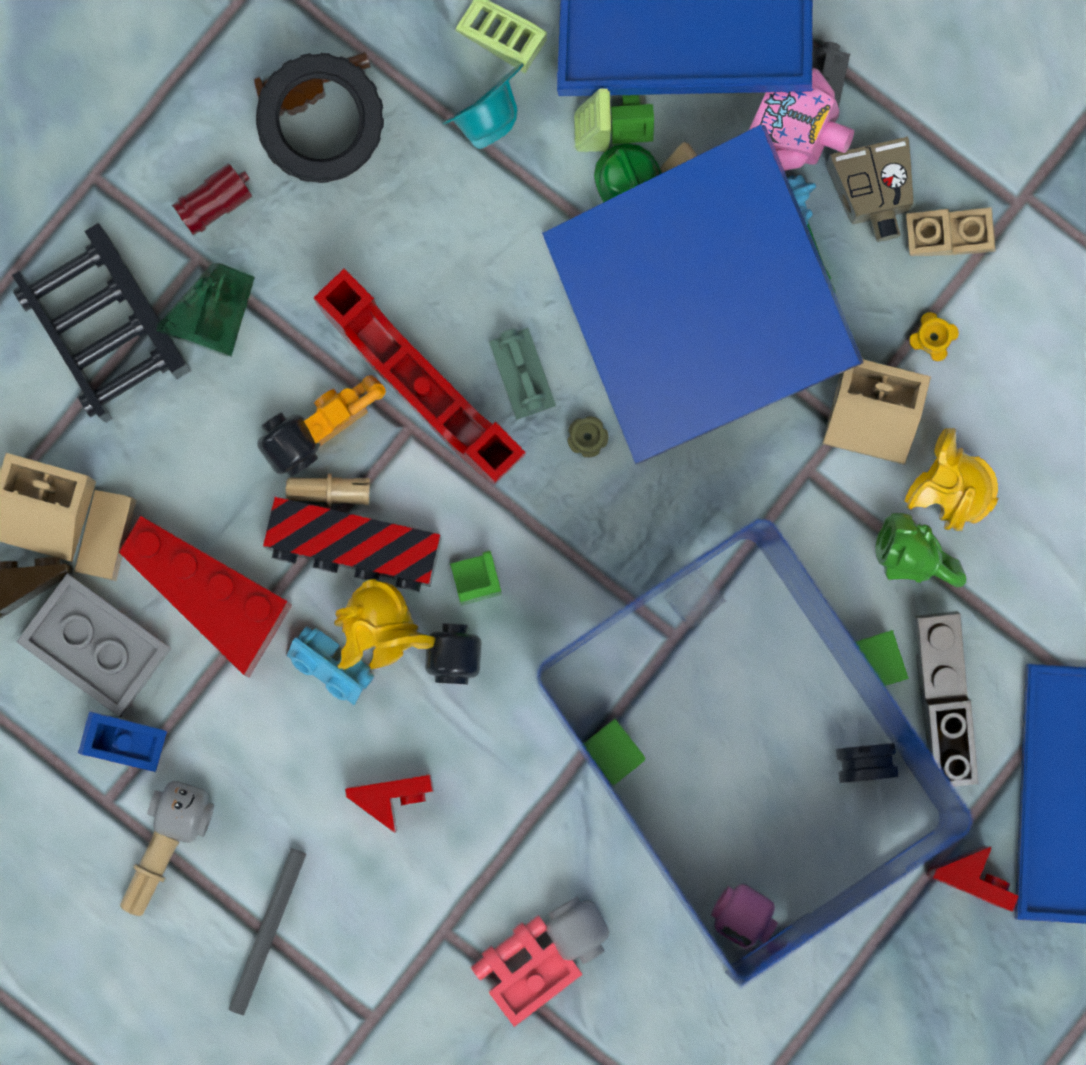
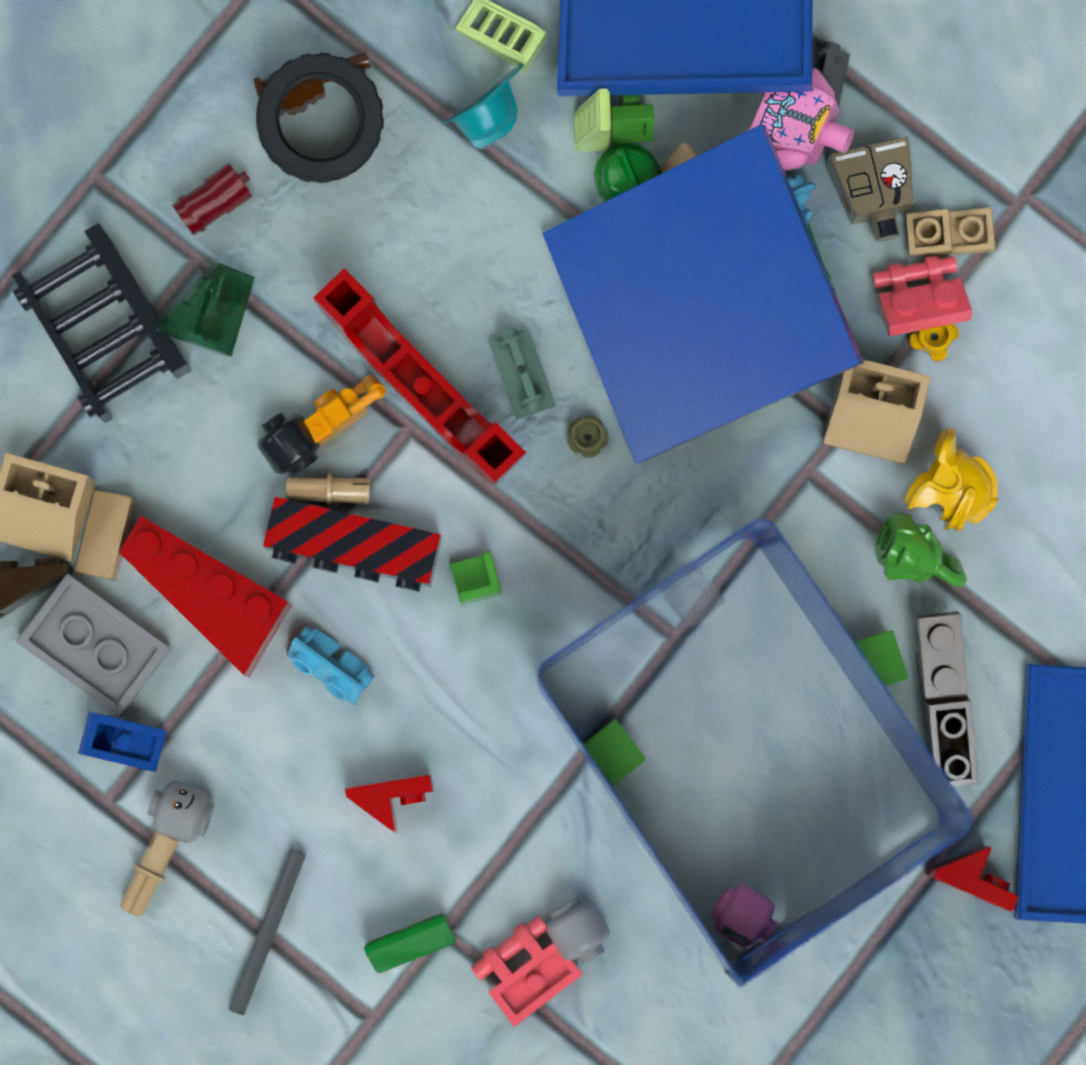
(378, 619): yellow helmet -> none
(409, 943): none -> green slope
(454, 655): black head -> none
(867, 763): black wheel -> none
(925, 305): none -> coral plate

